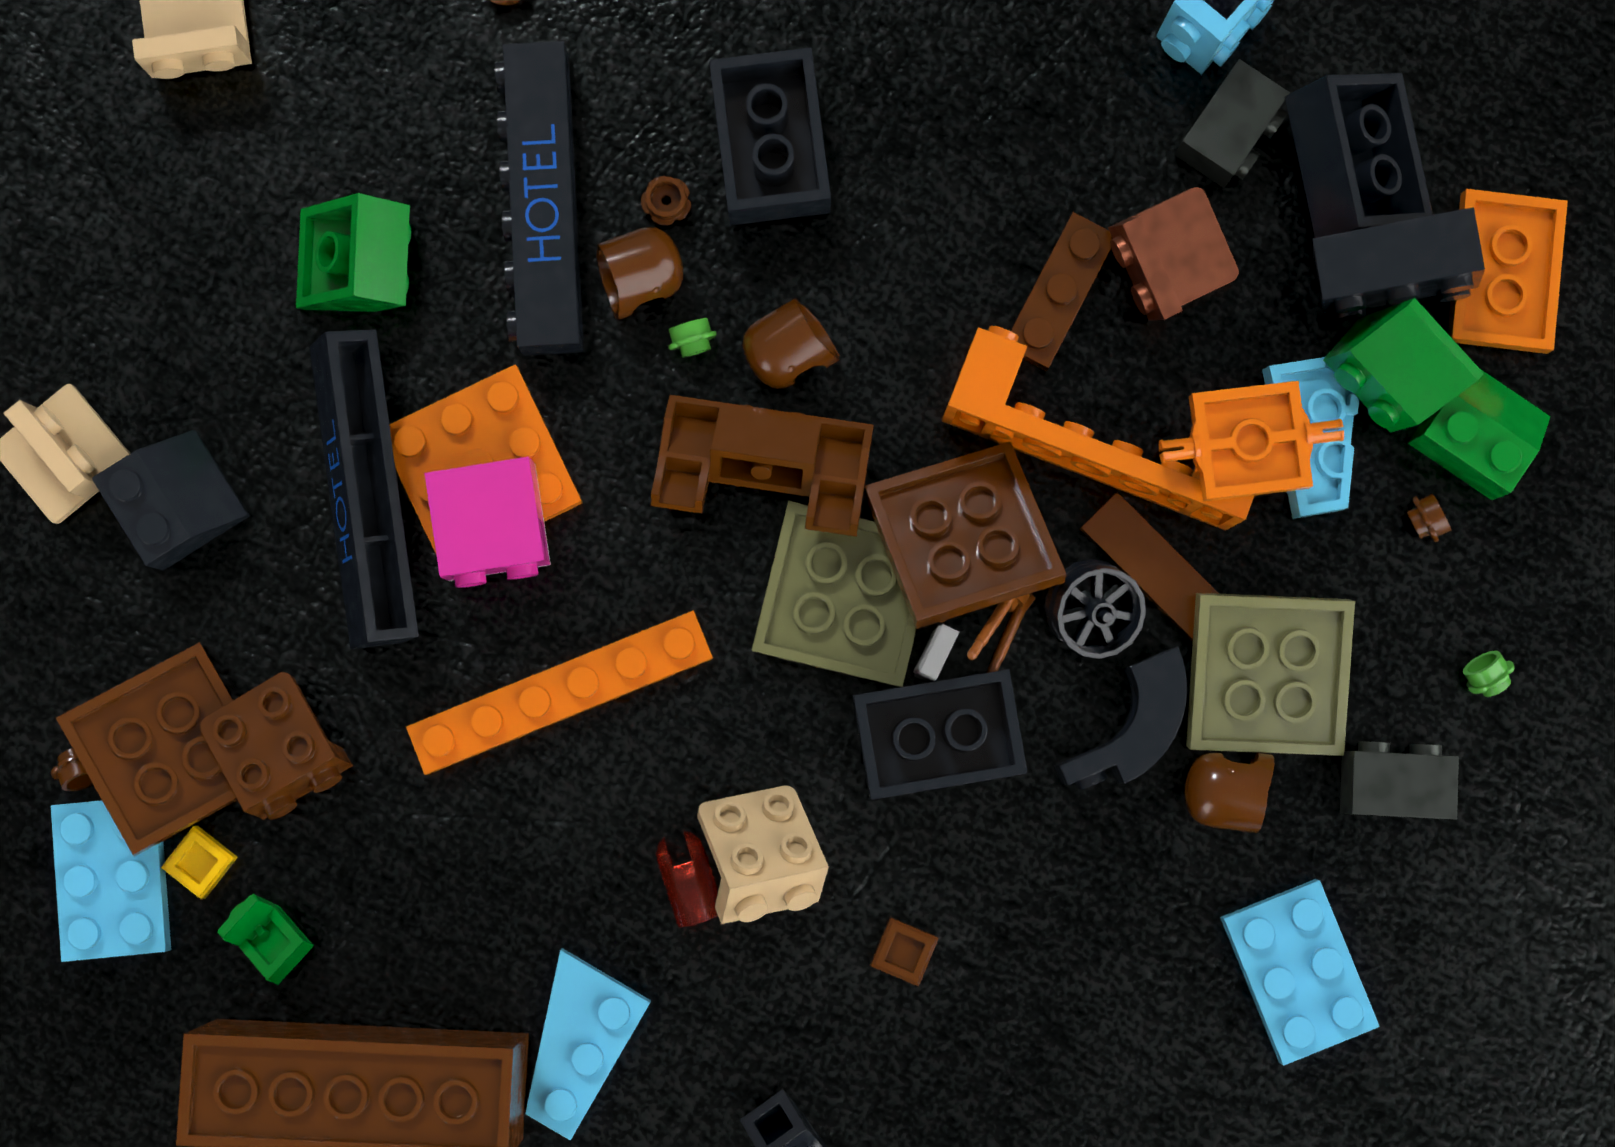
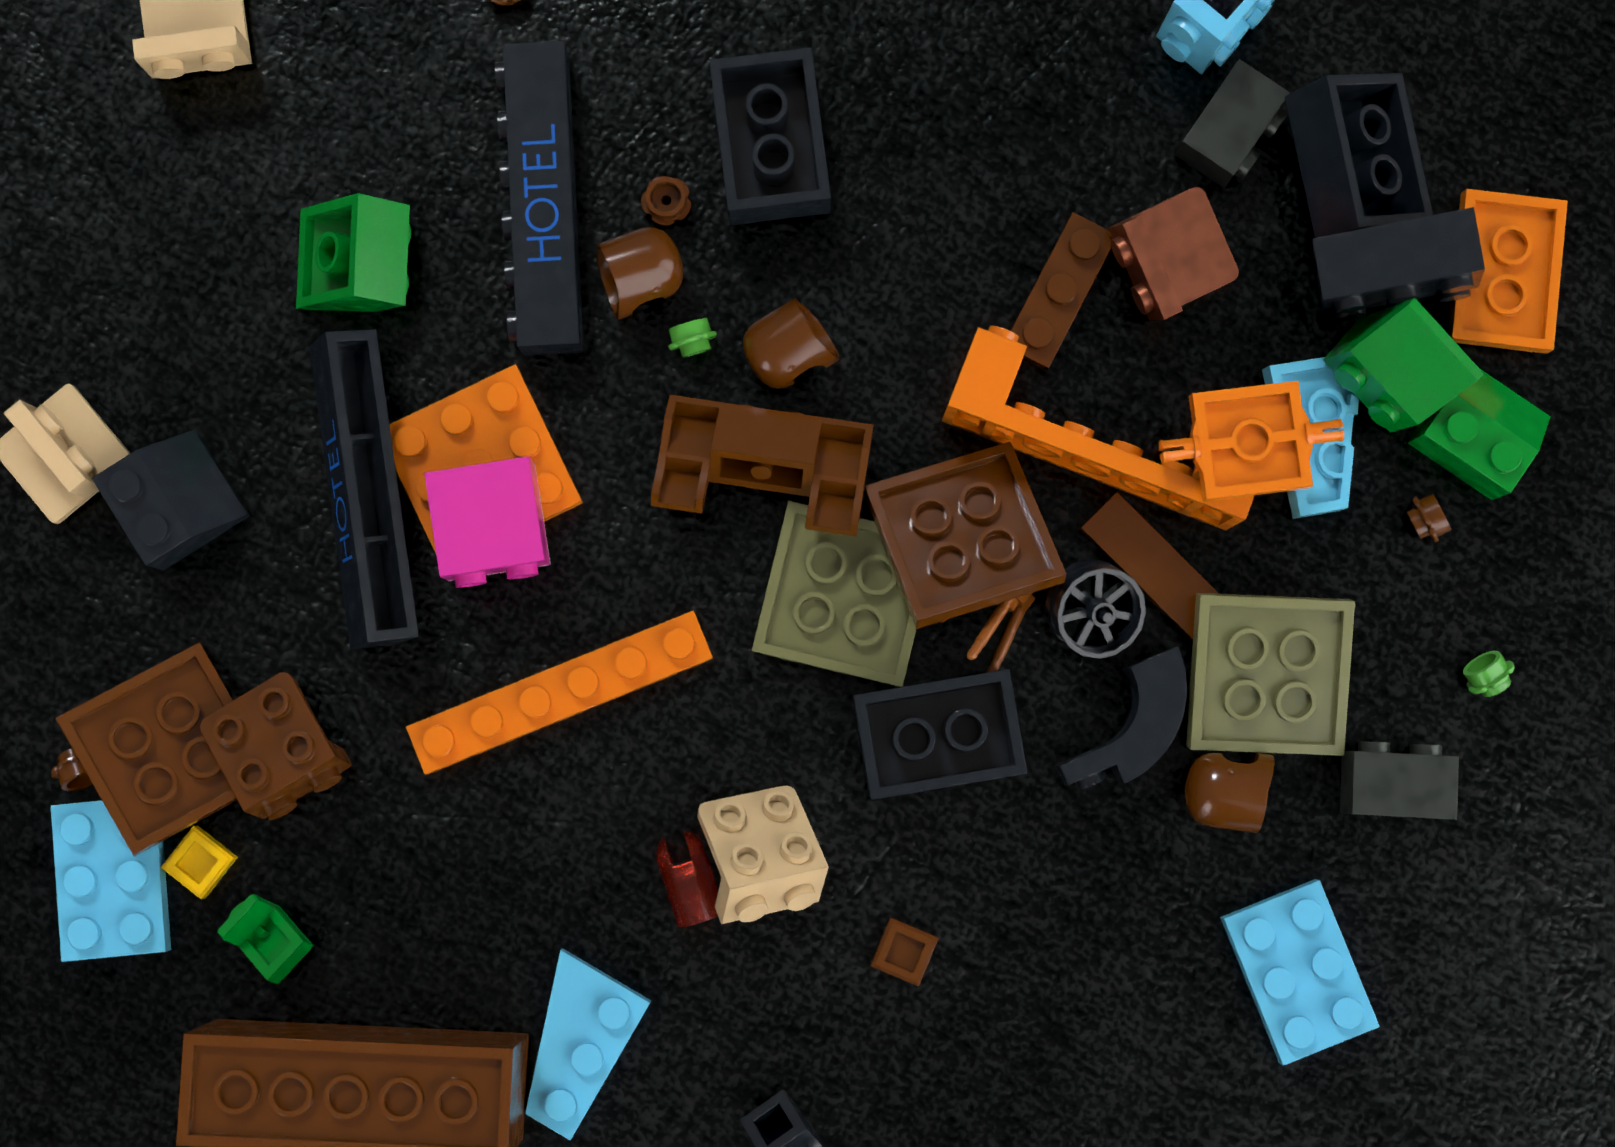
(935, 653): light grey tile -> none

